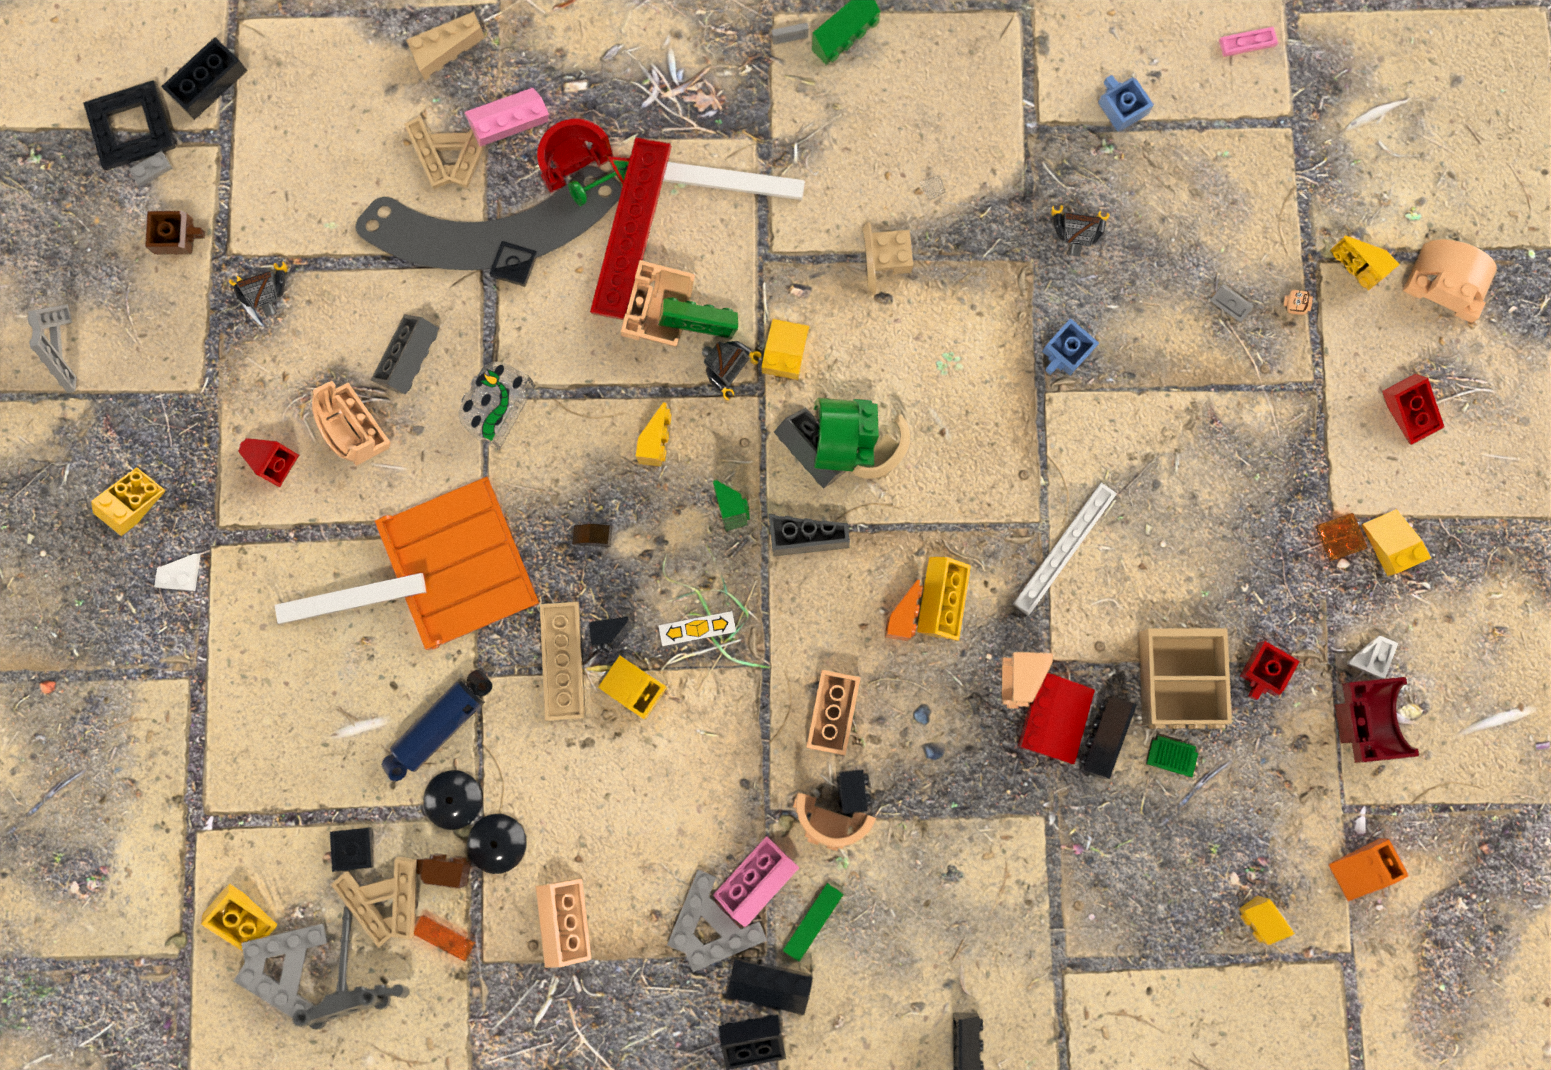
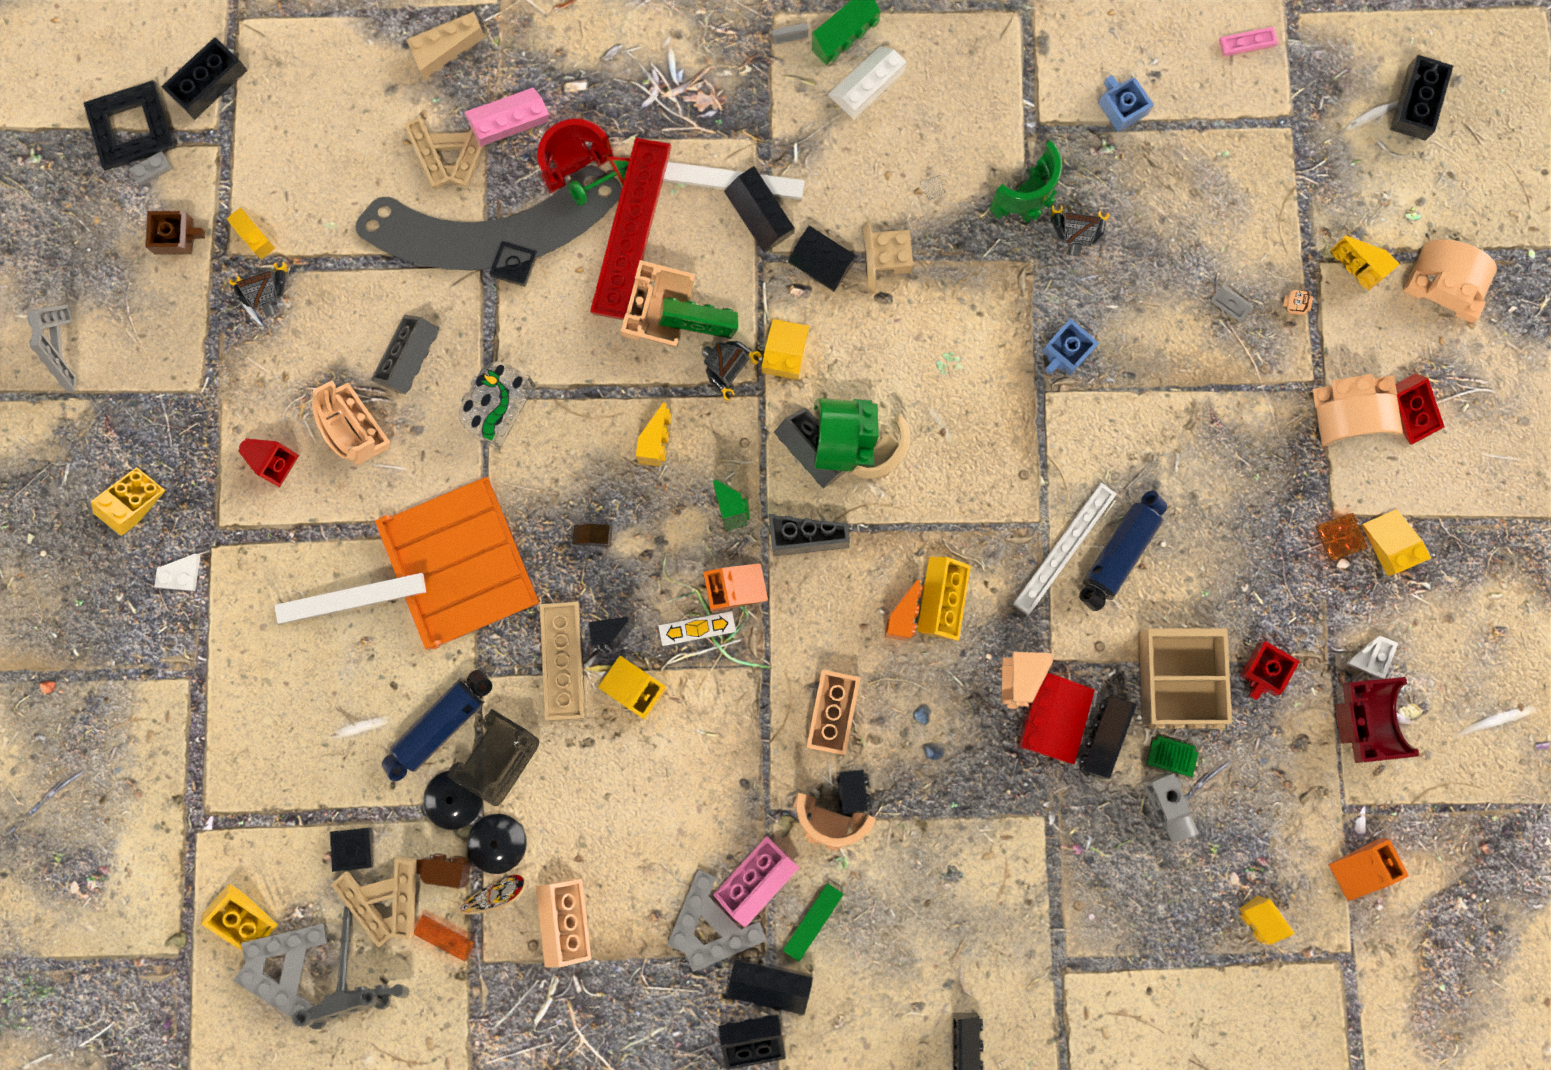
(250, 233): none -> yellow slope
(495, 895): none -> shield
(496, 759): none -> clear smoke windscreen
(735, 586): none -> slope
(759, 209): none -> black slope
(822, 258): none -> black slope
(868, 81): none -> white slope
(1035, 192): none -> green piece
(1123, 551): none -> dark blue piece
(1173, 811): none -> light grey brick
(1356, 408): none -> light nougat piece
(1421, 97): none -> black brick

